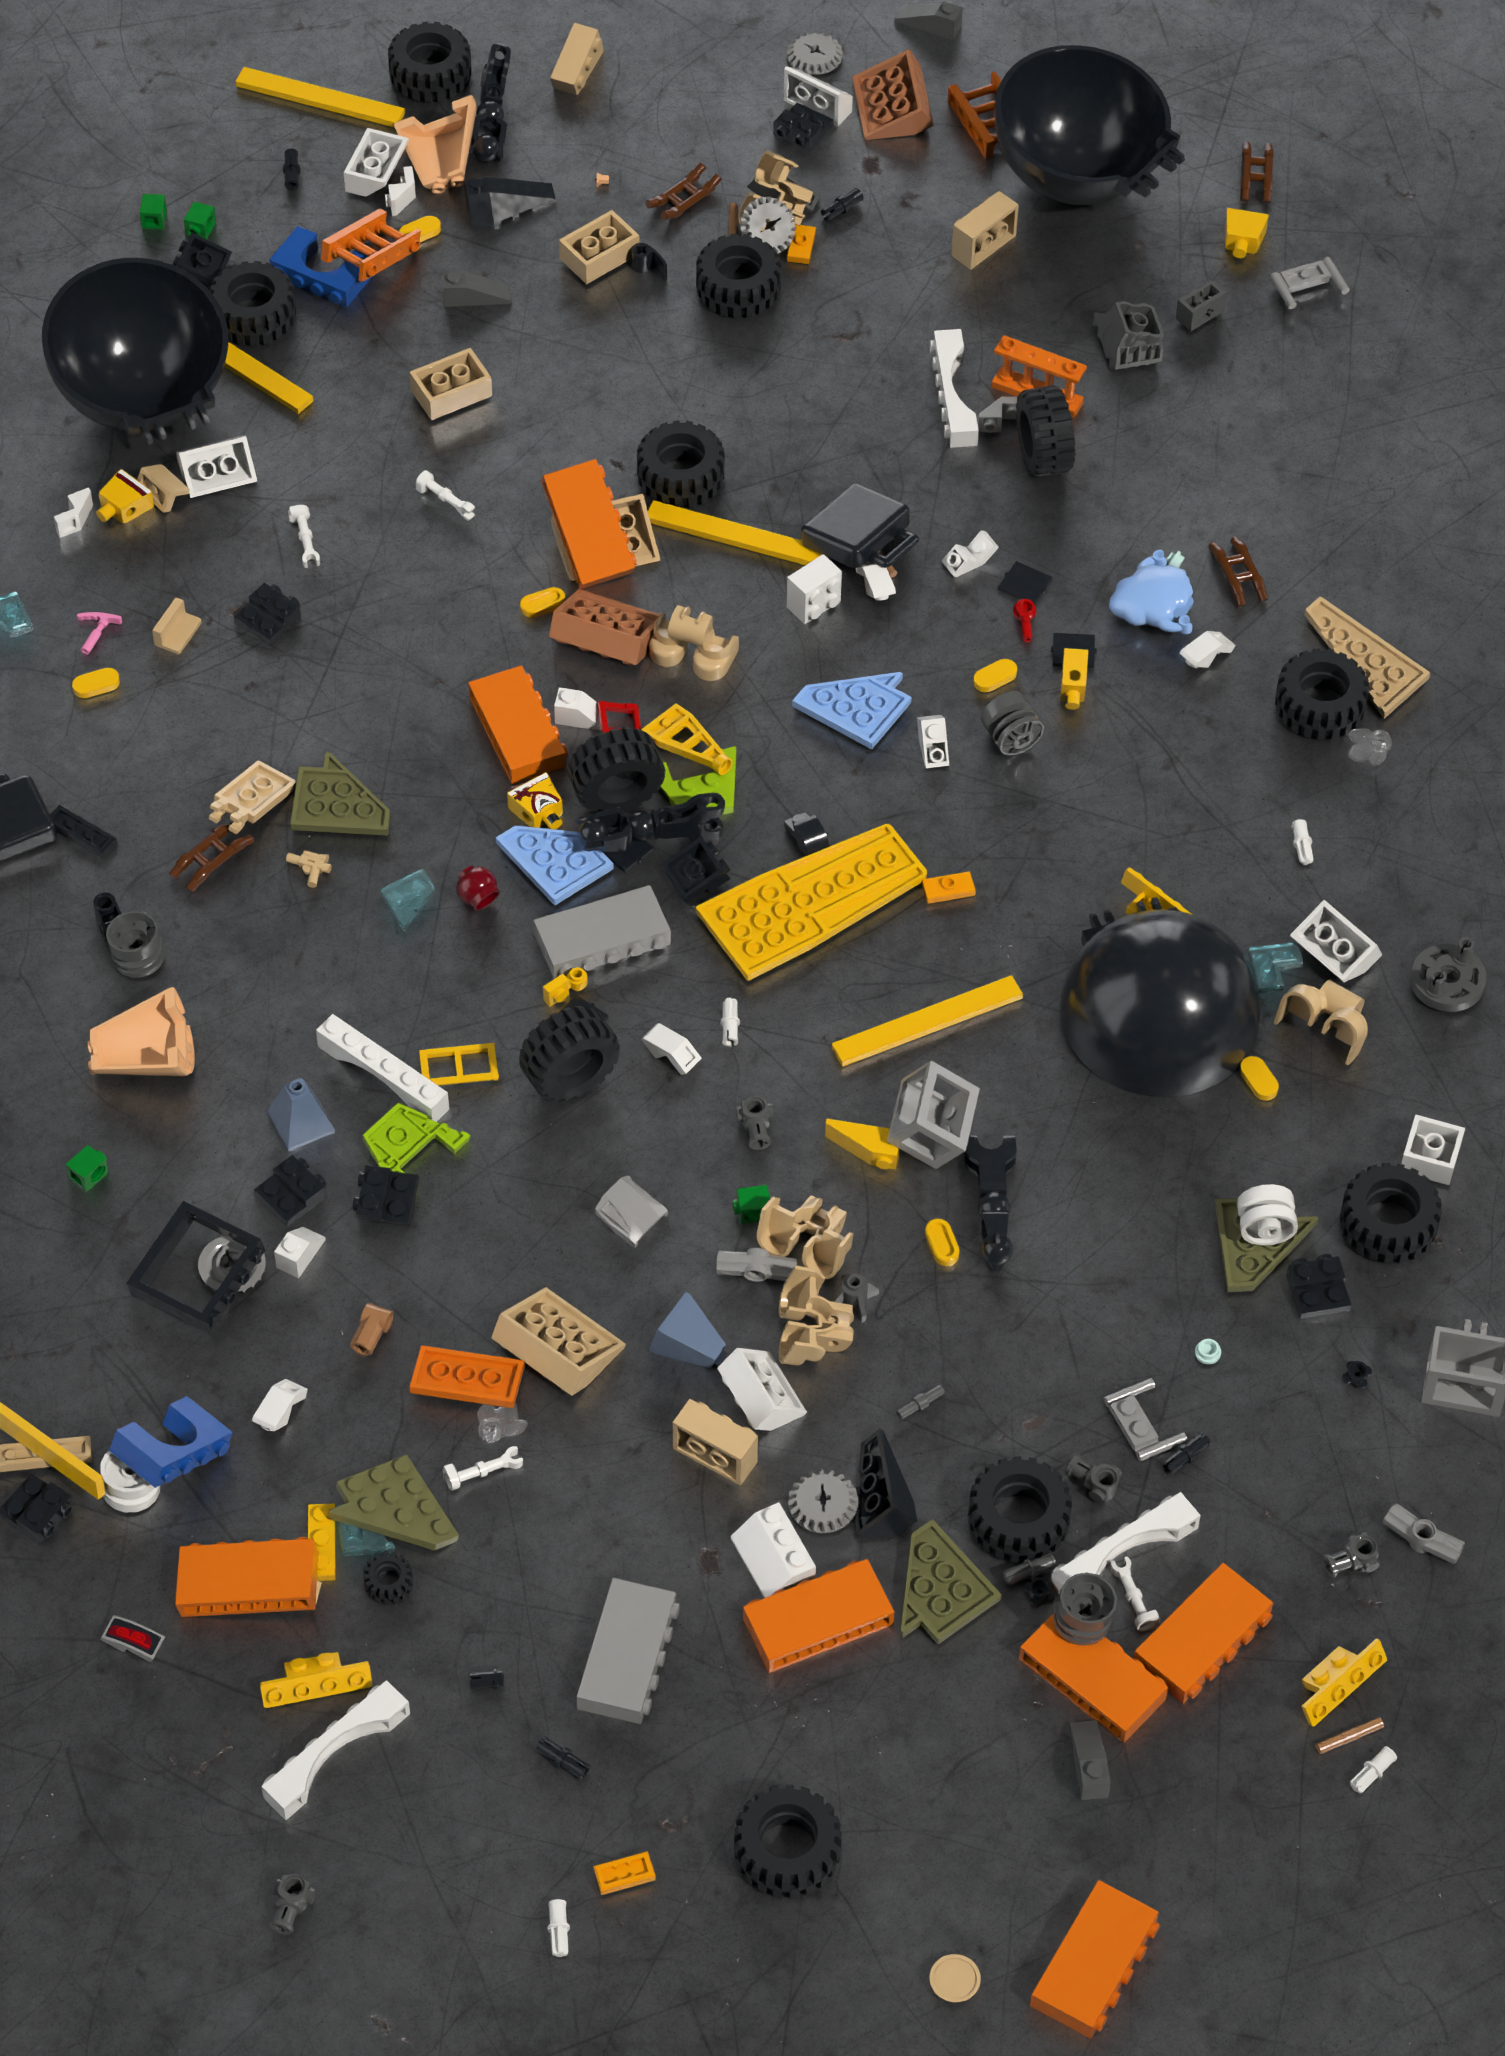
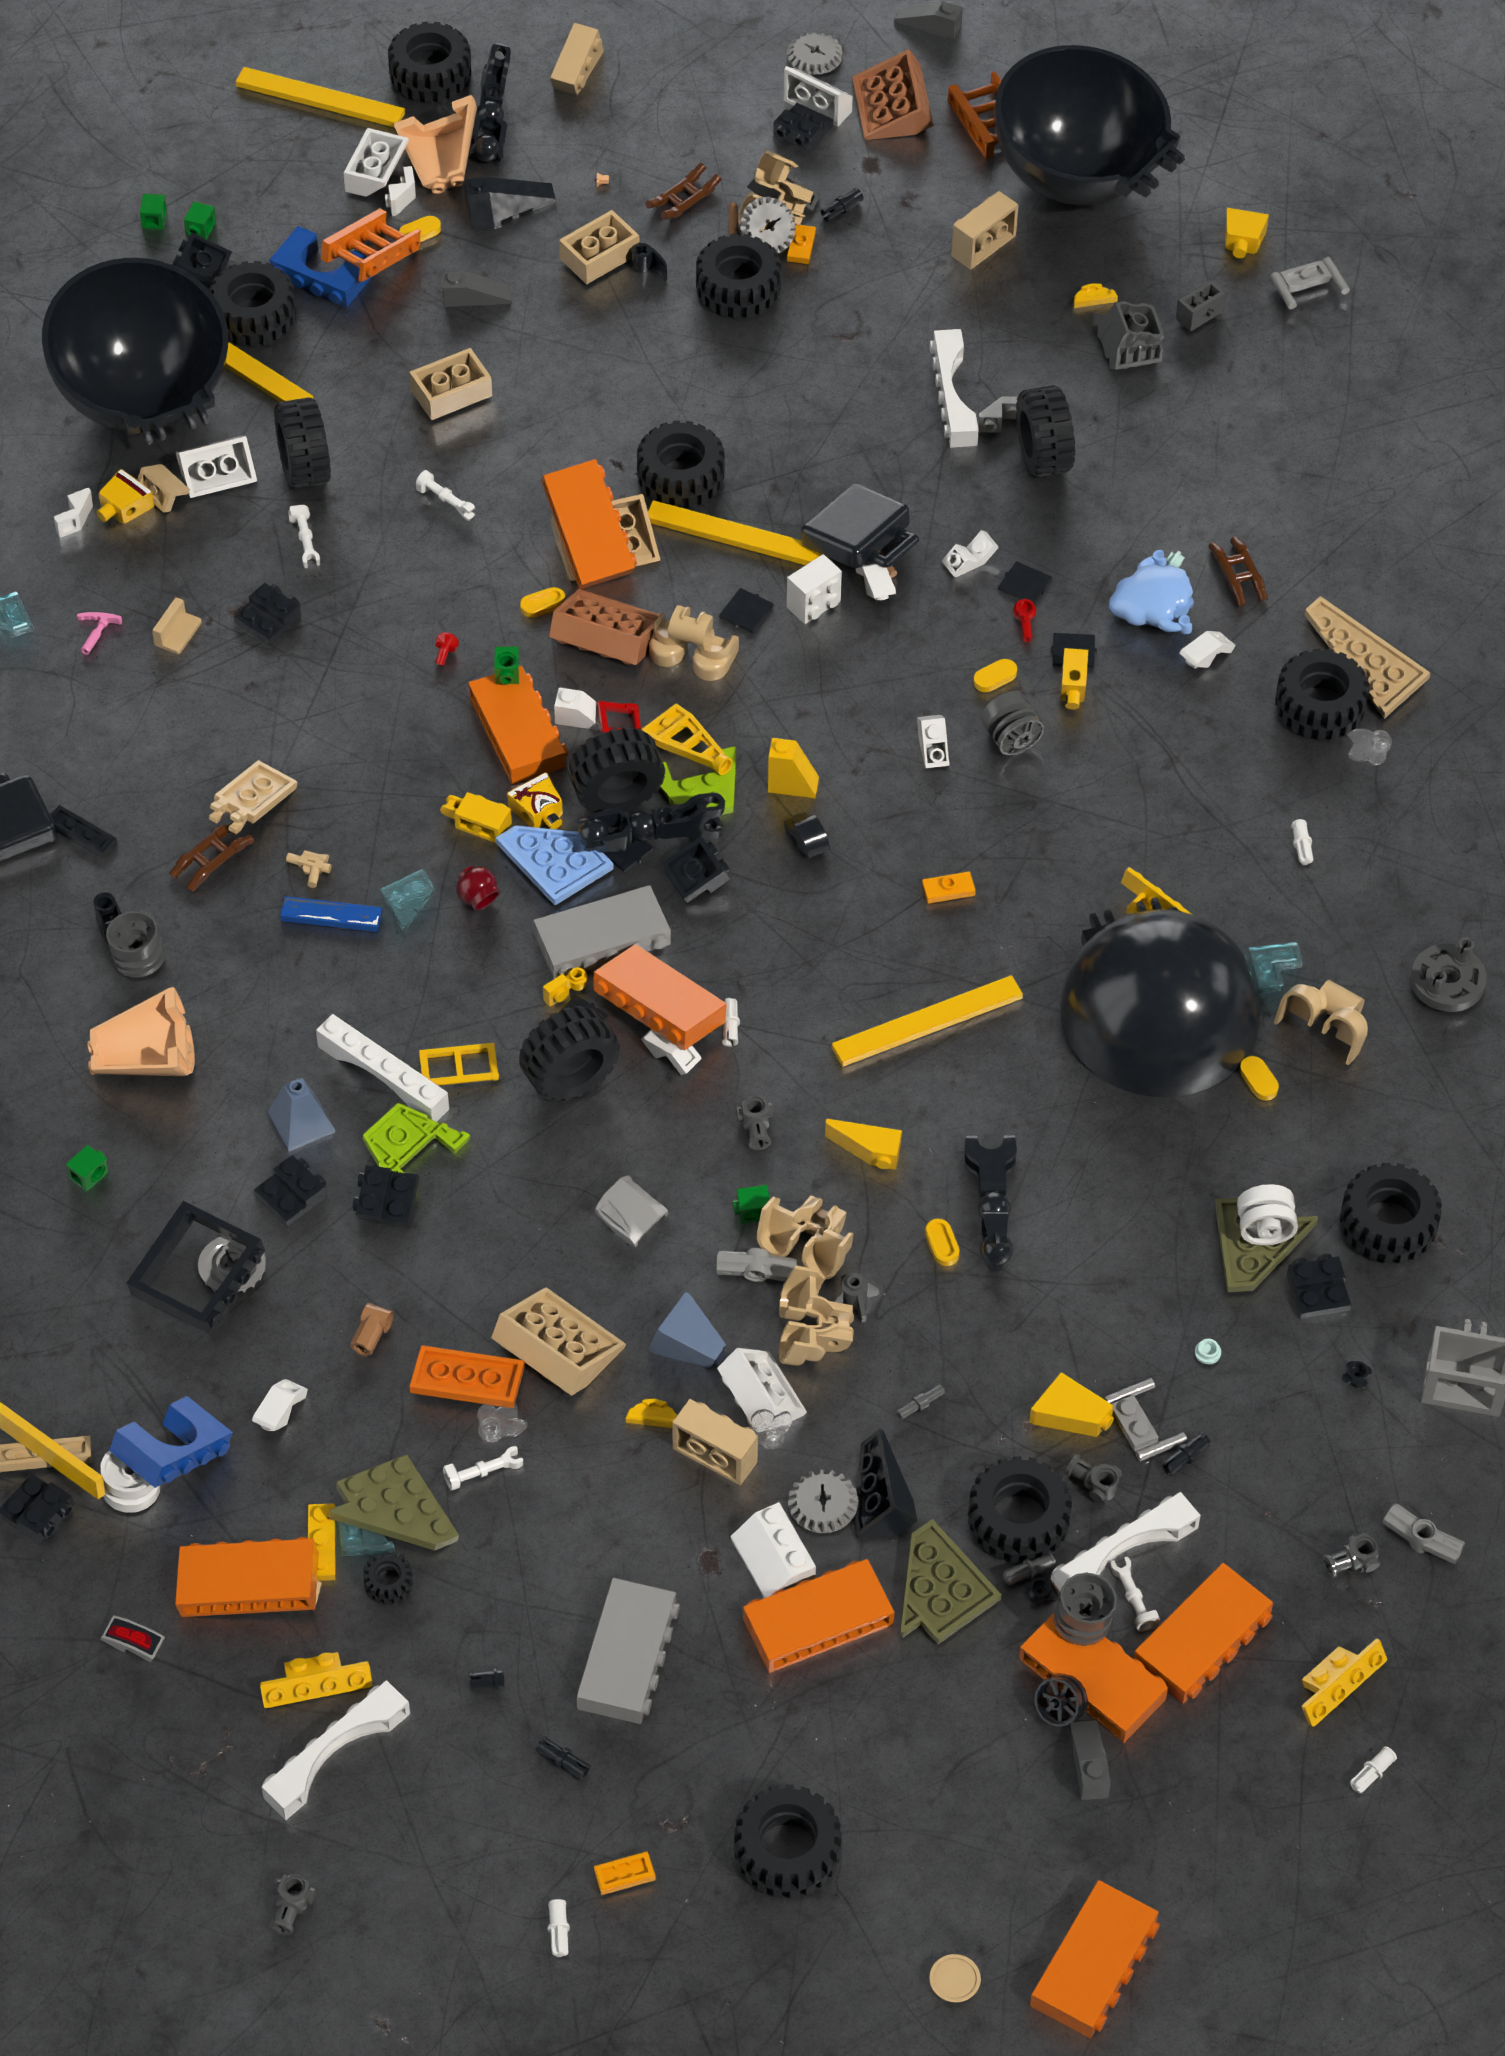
(96, 683): yellow tile -> none
(291, 178): black pin -> none
(297, 1250): white slope -> none
(302, 443): none -> black tyre
(331, 914): none -> blue tile
(336, 802): olive wing -> none
(447, 643): none -> red plate
(478, 815): none -> yellow brick
(506, 665): none -> green brick
(652, 1413): none -> yellow tile
(659, 997): none -> orange brick
(746, 610): none -> black piece
(770, 1427): none -> clear plate
(790, 770): none -> yellow slope
(810, 899): yellow wing -> none
(856, 706): light blue wing -> none
(928, 1122): light grey piece -> none
(1034, 357): orange fence -> none
(1061, 1700): none -> black wheel
(1072, 1408): none -> yellow slope
(1094, 295): none -> yellow tile
(1247, 176): reddish brown piece -> none
(1336, 942): white slope -> none
(1349, 1735): medium nougat piece -> none
(1433, 1148): white brick -> none

